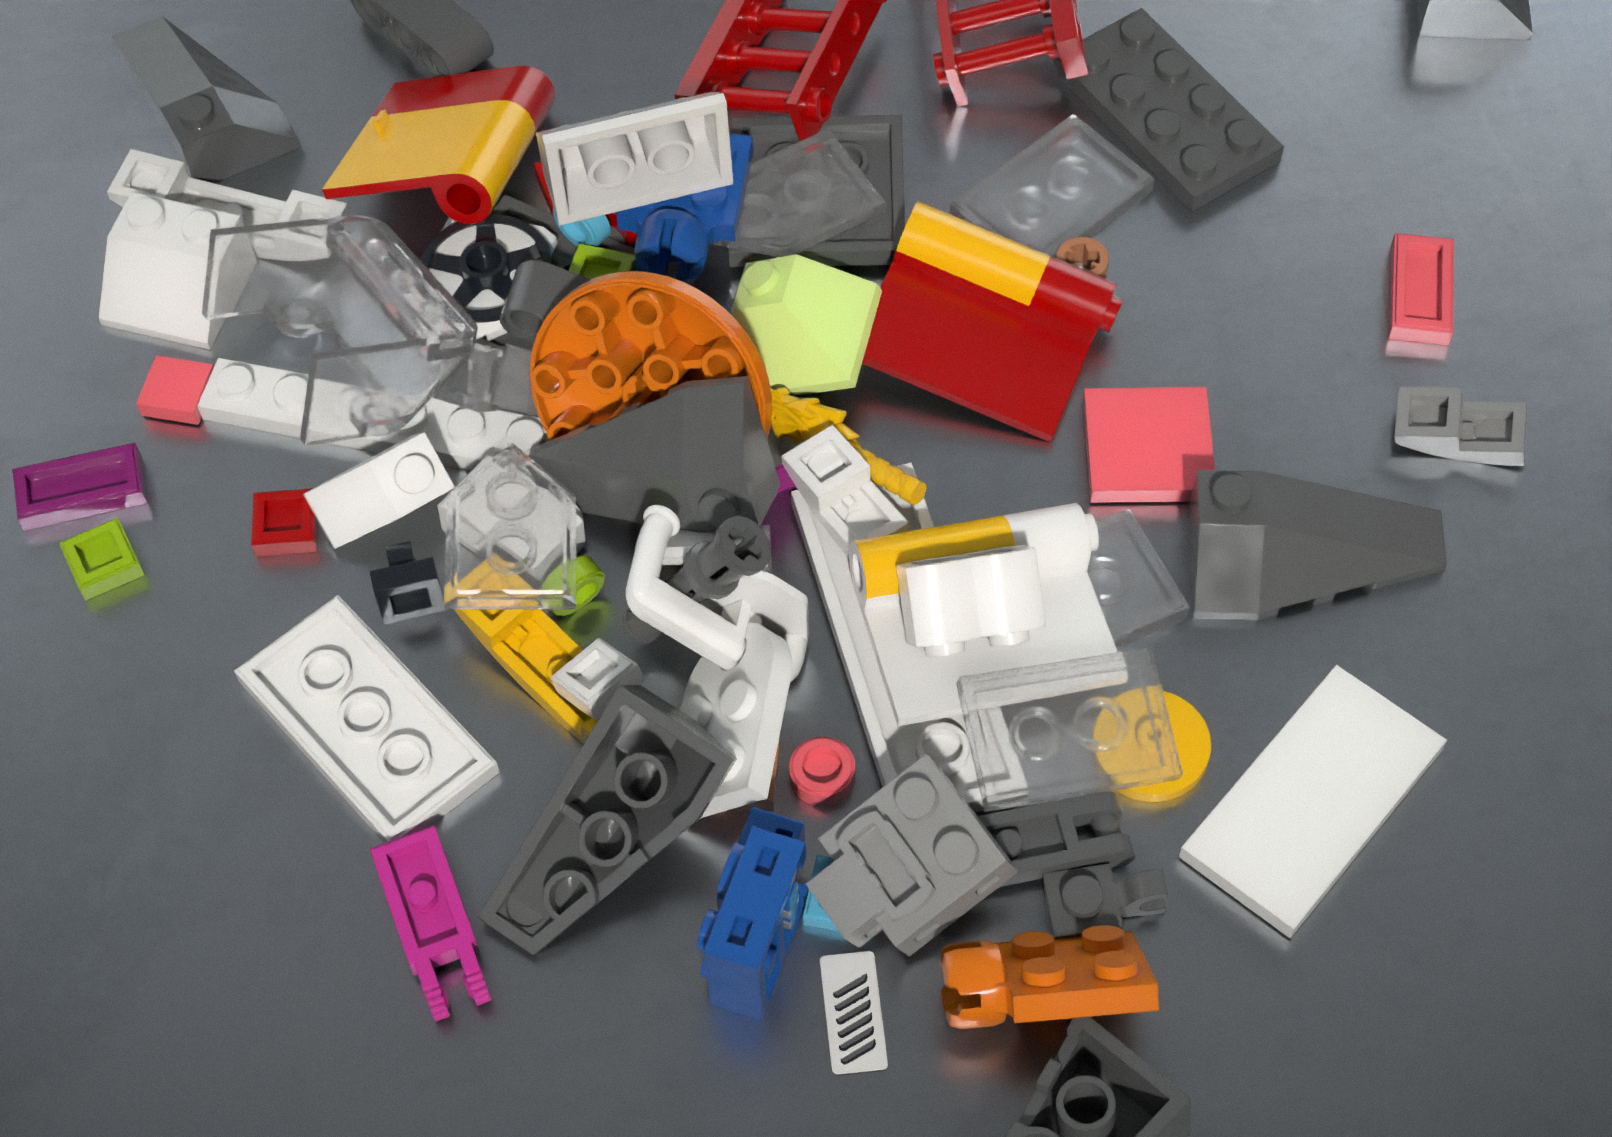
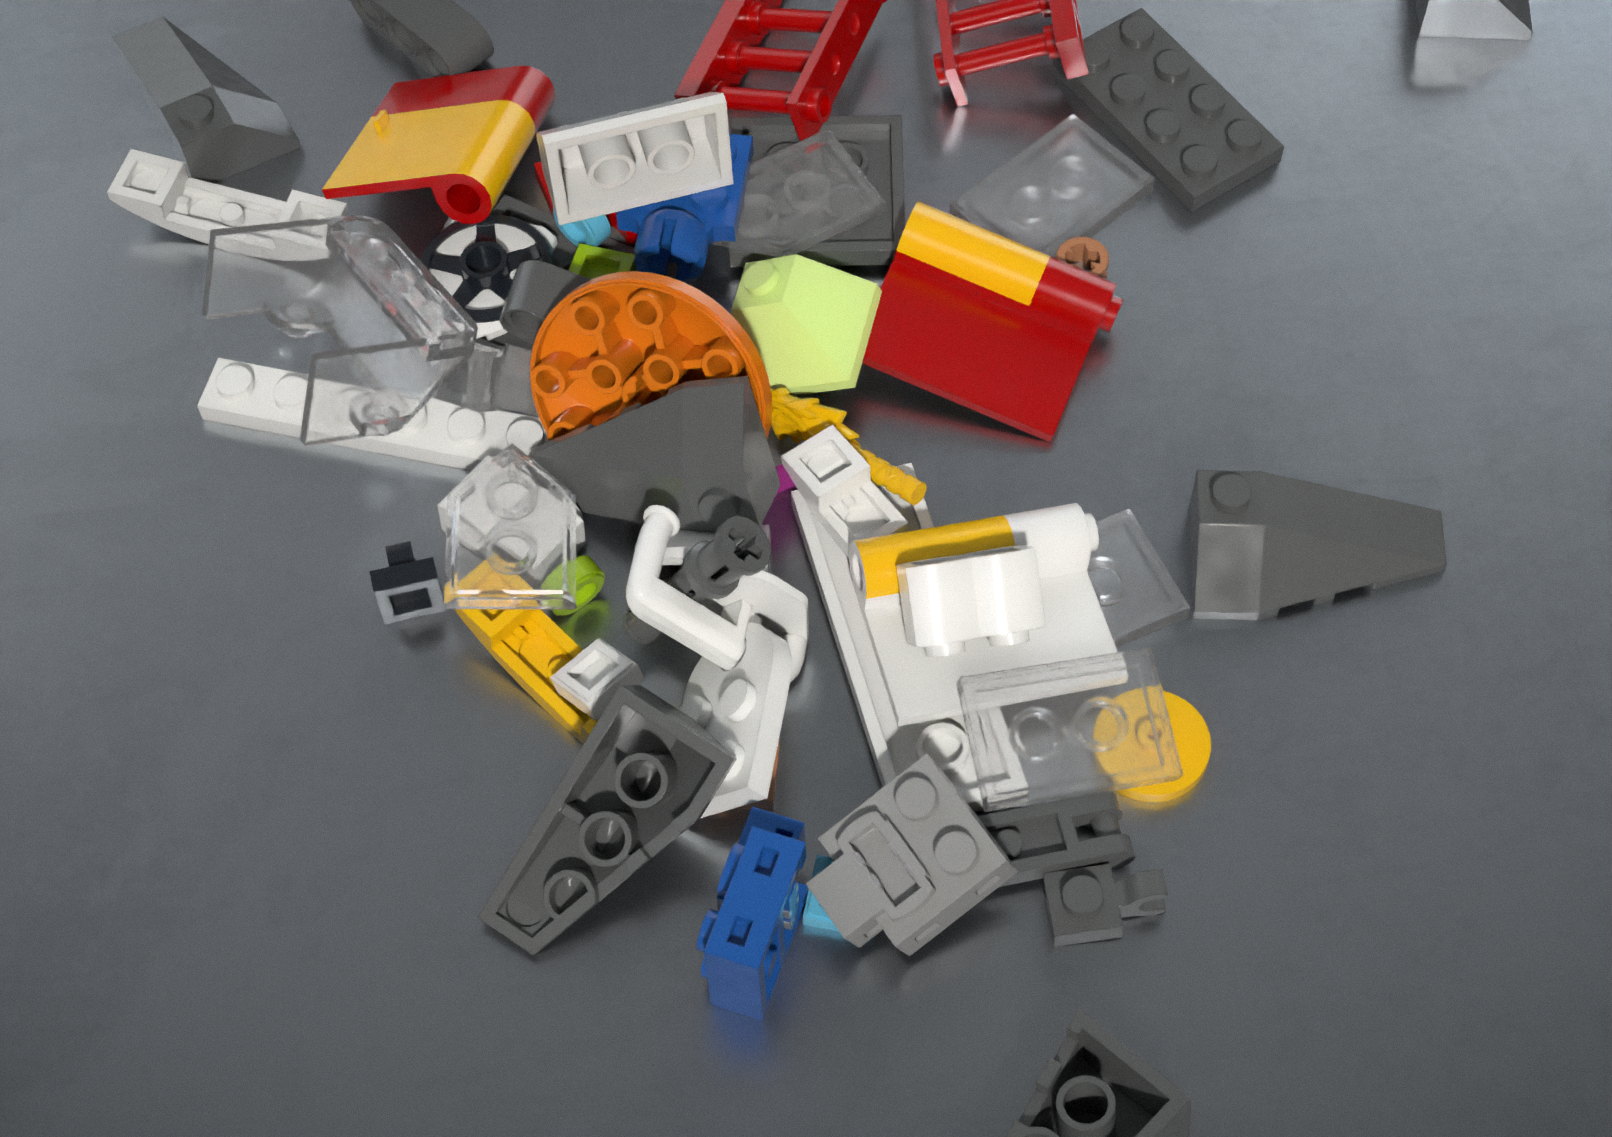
(79, 486): magenta tile -> none
(101, 559): lime tile -> none
(159, 270): white slope -> none
(174, 389): coral tile -> none
(283, 523): red tile -> none
(366, 722): white tile -> none
(379, 490): white slope -> none
(429, 914): dark pink hinge -> none
(822, 771): coral tile -> none
(853, 1013): white sticker -> none
(1046, 978): orange plate -> none
(1146, 442): coral tile -> none
(1312, 800): white tile -> none
(1421, 289): coral tile -> none
(1470, 431): light grey slope -> none

